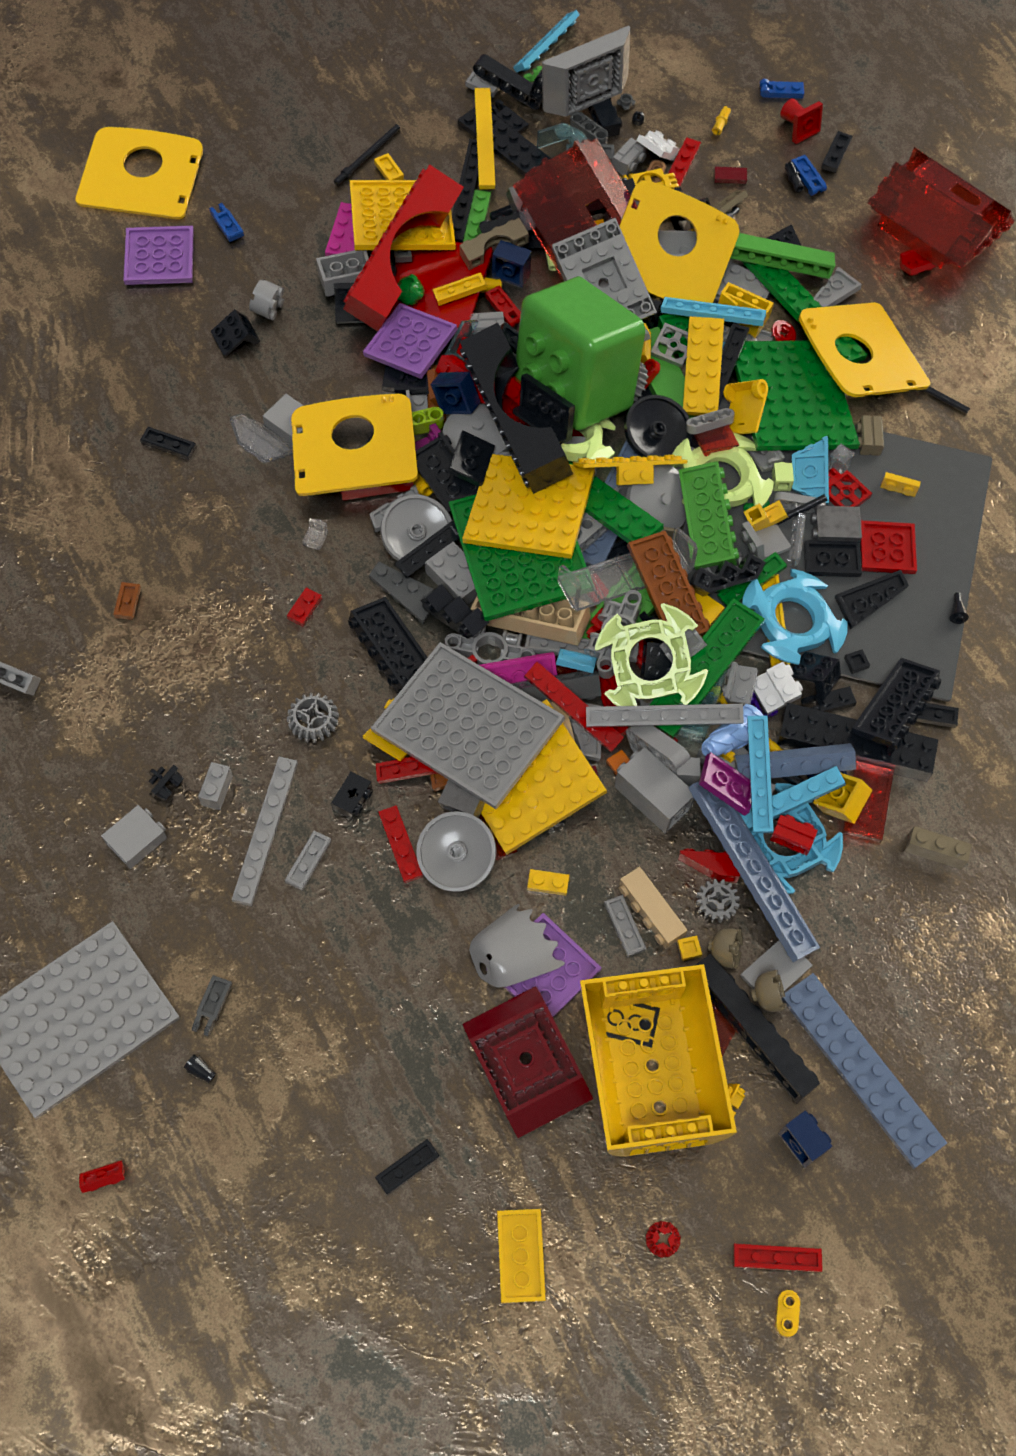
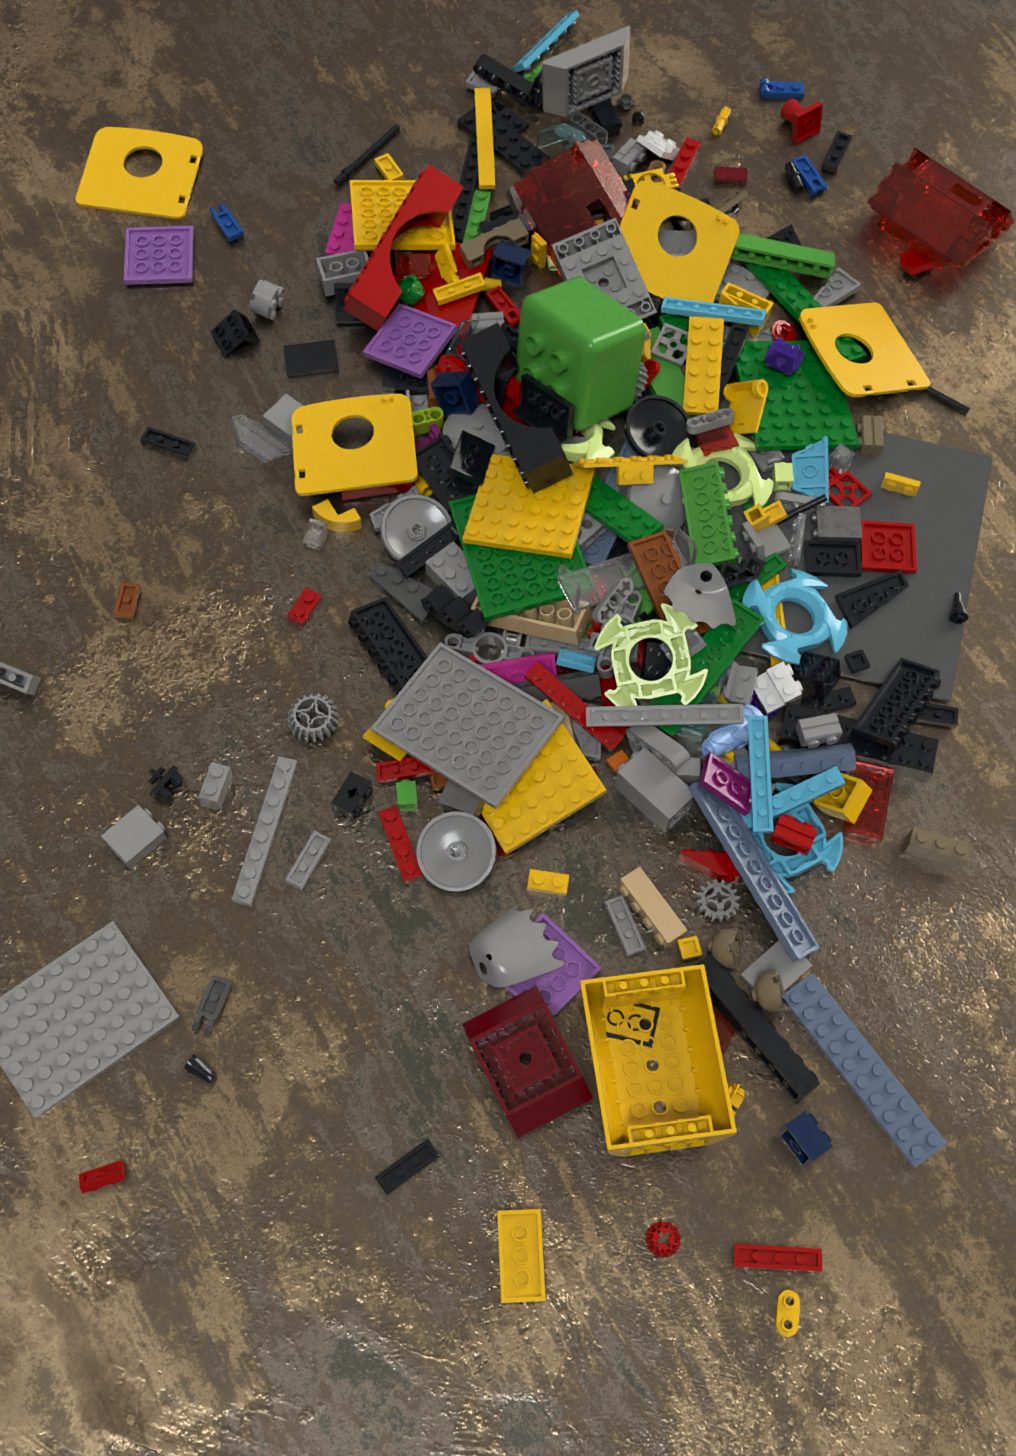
(311, 358): none -> black tile
(345, 522): none -> yellow brick
(406, 795): none -> bright green brick
(413, 264): none -> clear red bracket
(446, 264): none -> yellow hinge
(539, 250): none -> yellow plate
(620, 599): none -> light grey beam
(710, 606): none -> light grey piece
(784, 356): none -> dark purple piece
(819, 730): none -> light grey brick

